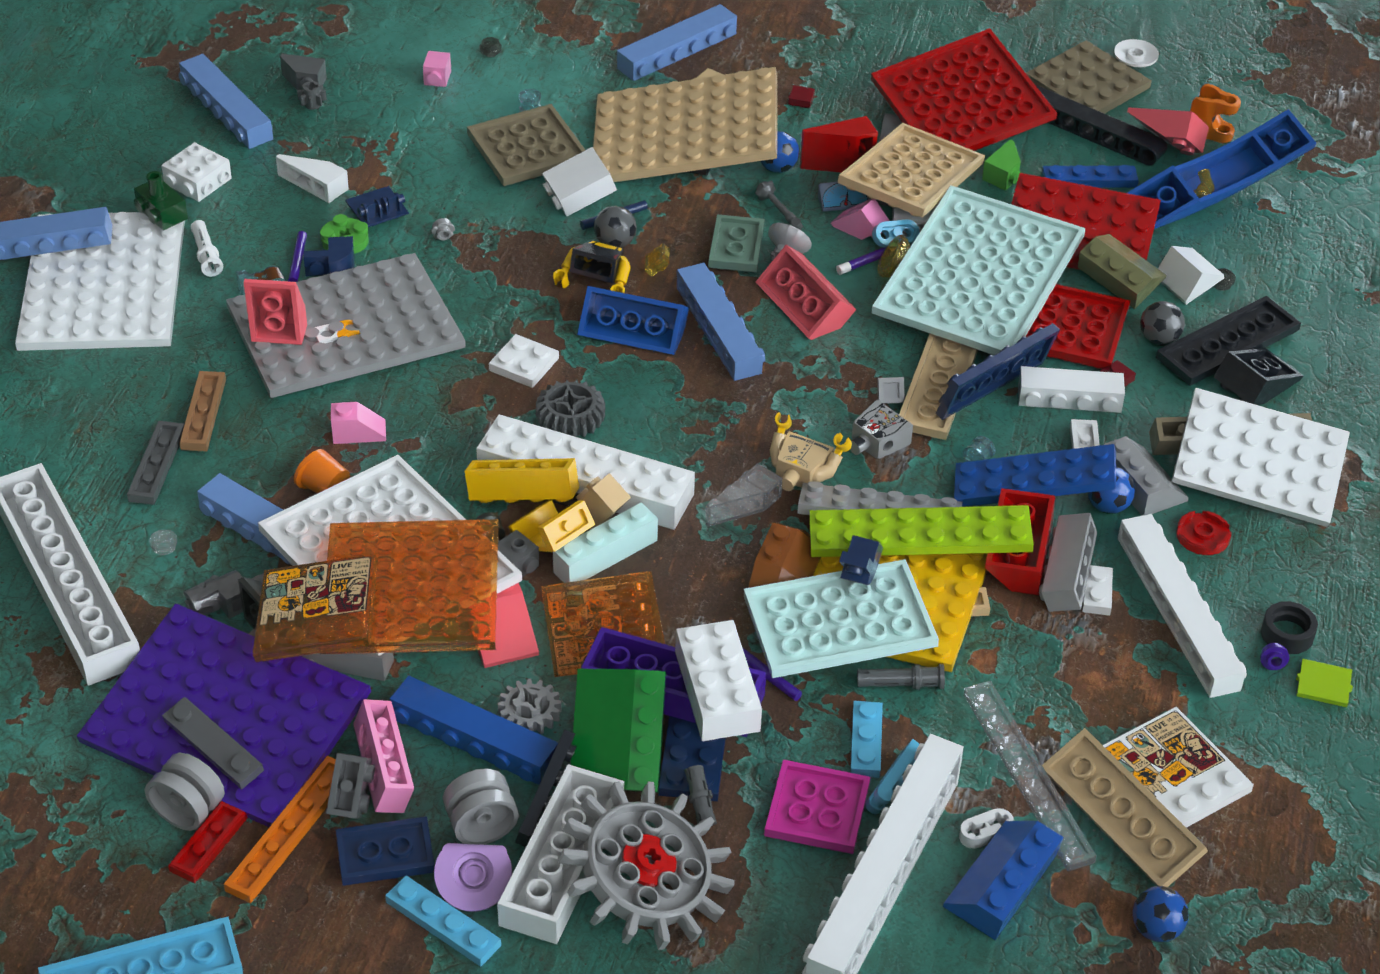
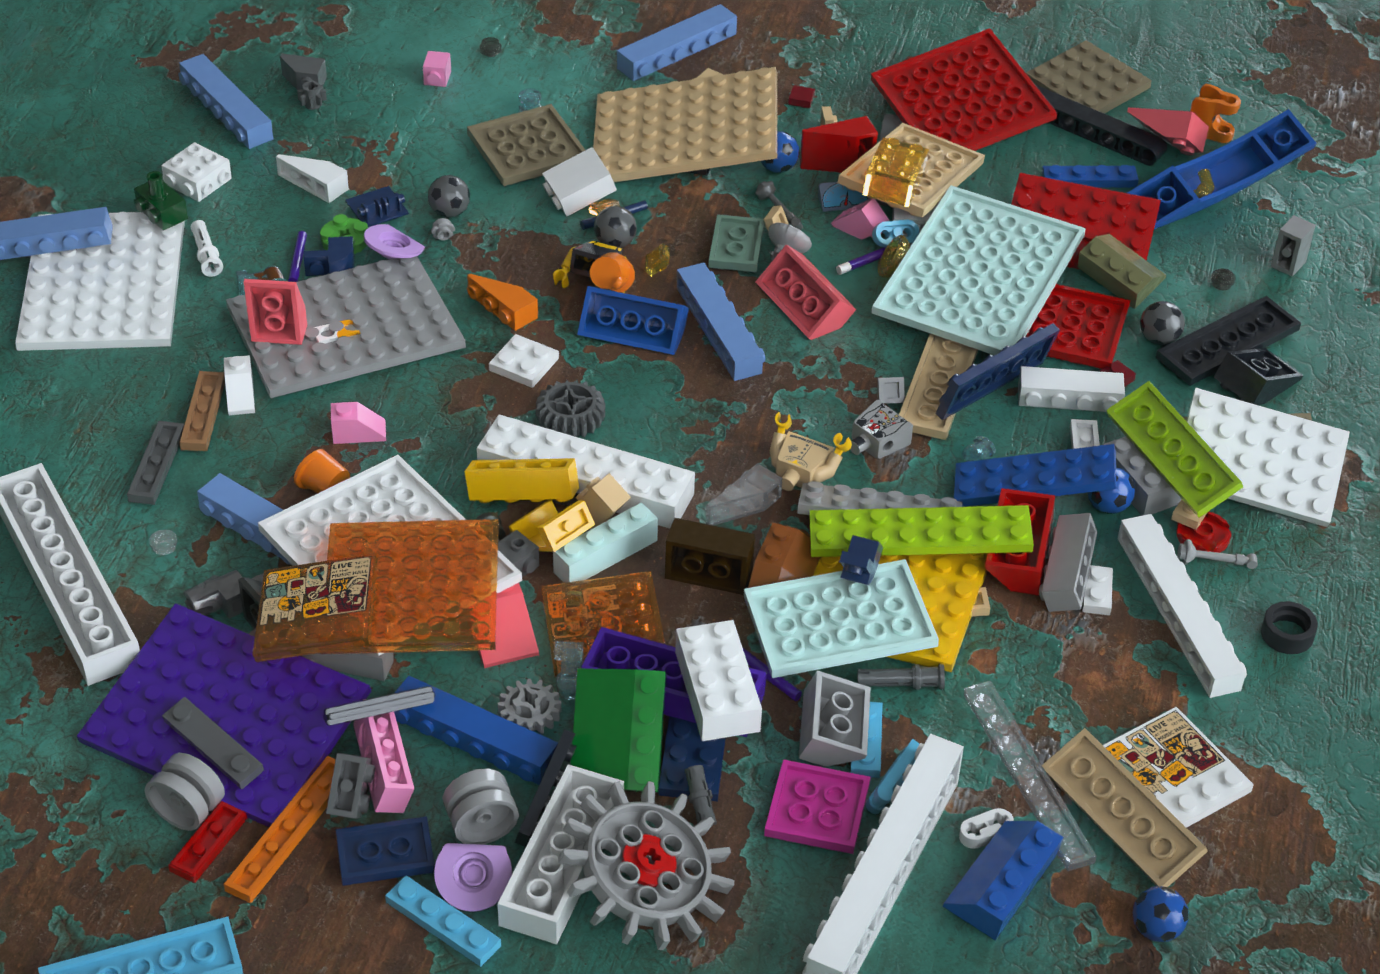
(239, 385): none -> white slope
(378, 705): none -> axle
(391, 242): none -> lavender hat
(448, 196): none -> dark grey piece
(506, 301): none -> orange slope
(571, 659): none -> clear light blue leg
(597, 207): none -> clear orange tile
(612, 272): none -> orange hat
(709, 556): none -> dark brown brick
(775, 215): none -> tan plate
(827, 116): none -> tan plate
(834, 720): none -> light grey slope
(895, 171): none -> clear yellow brick
(1003, 166): bright green slope -> none
(1136, 53): white dish -> none
(1174, 449): none -> lime plate
(1185, 516): none -> tan plate
(1188, 273): white slope -> none
(1188, 552): none -> light grey piece
(1274, 650): dark purple plate -> none
(1293, 245): none -> light grey brick
(1324, 683): lime piece -> none

